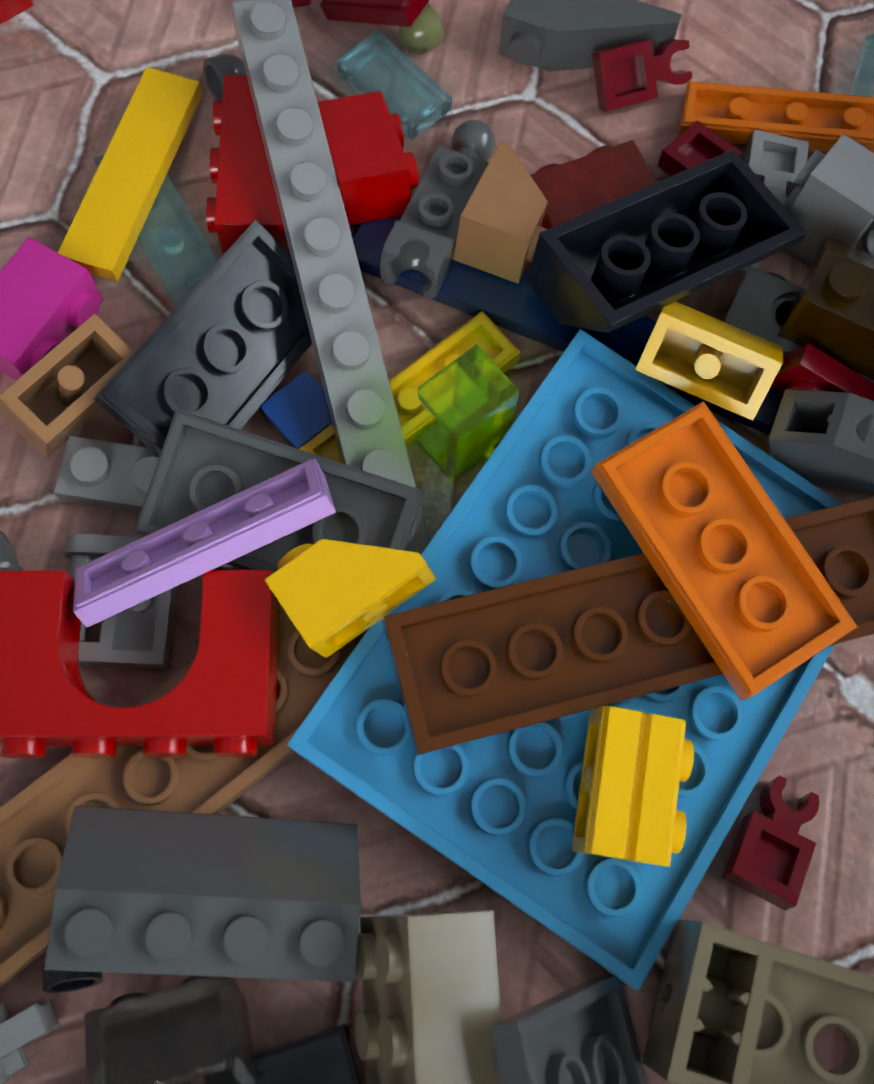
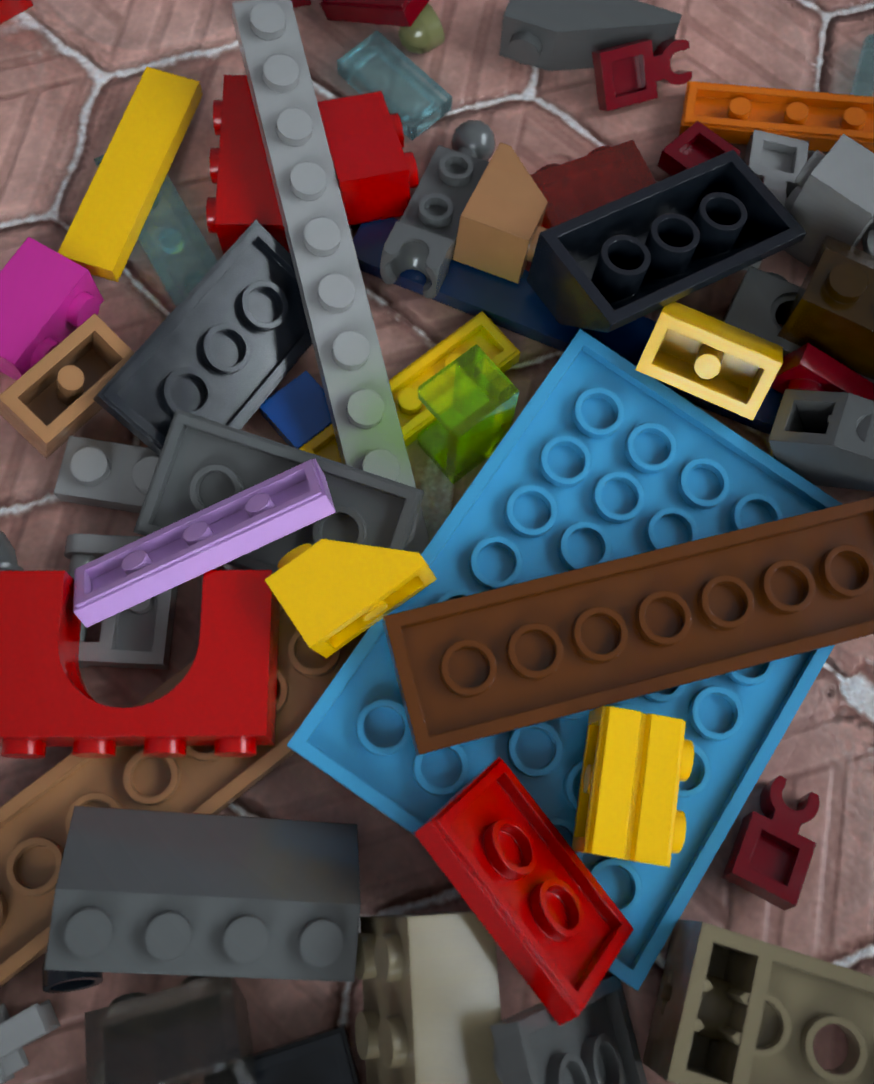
(217, 67): dark grey hinge -> none
(527, 888): none -> red tile
(723, 550): orange tile -> none

